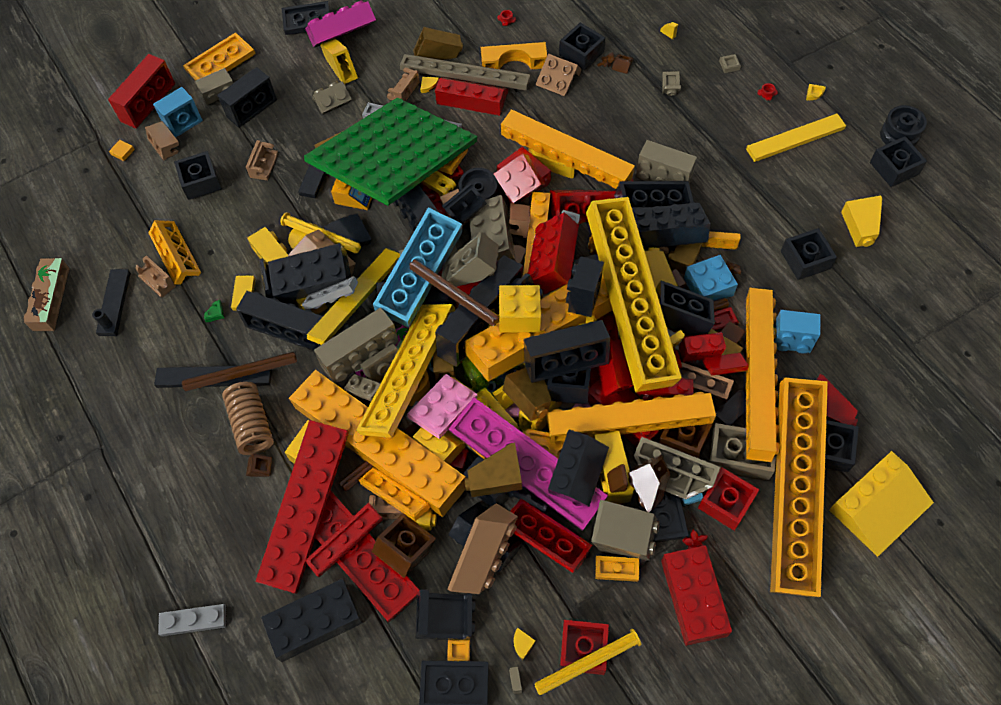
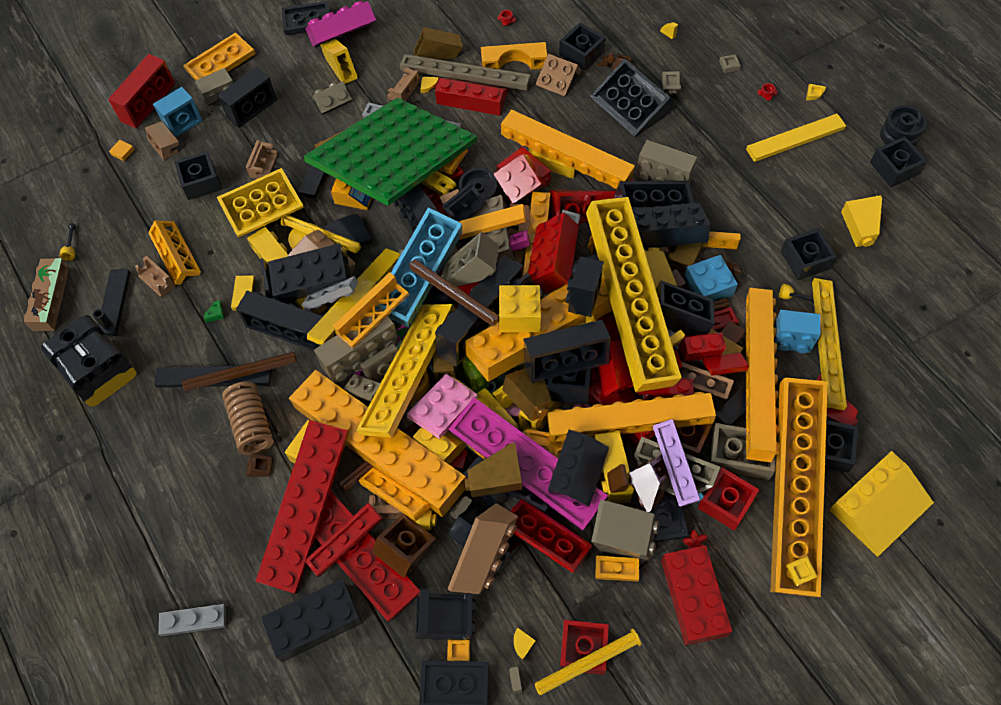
(68, 249): none -> yellow hinge
(88, 360): none -> black piece
(260, 202): none -> yellow slope
(363, 309): none -> light orange fence
(460, 507): none -> dark tan tile
(493, 221): none -> light orange tile
(519, 240): none -> dark pink plate
(632, 98): none -> black slope
(676, 463): none -> lavender plate
(787, 292): none -> yellow hinge
(801, 571): none -> yellow tile
(829, 343): none -> yellow tile

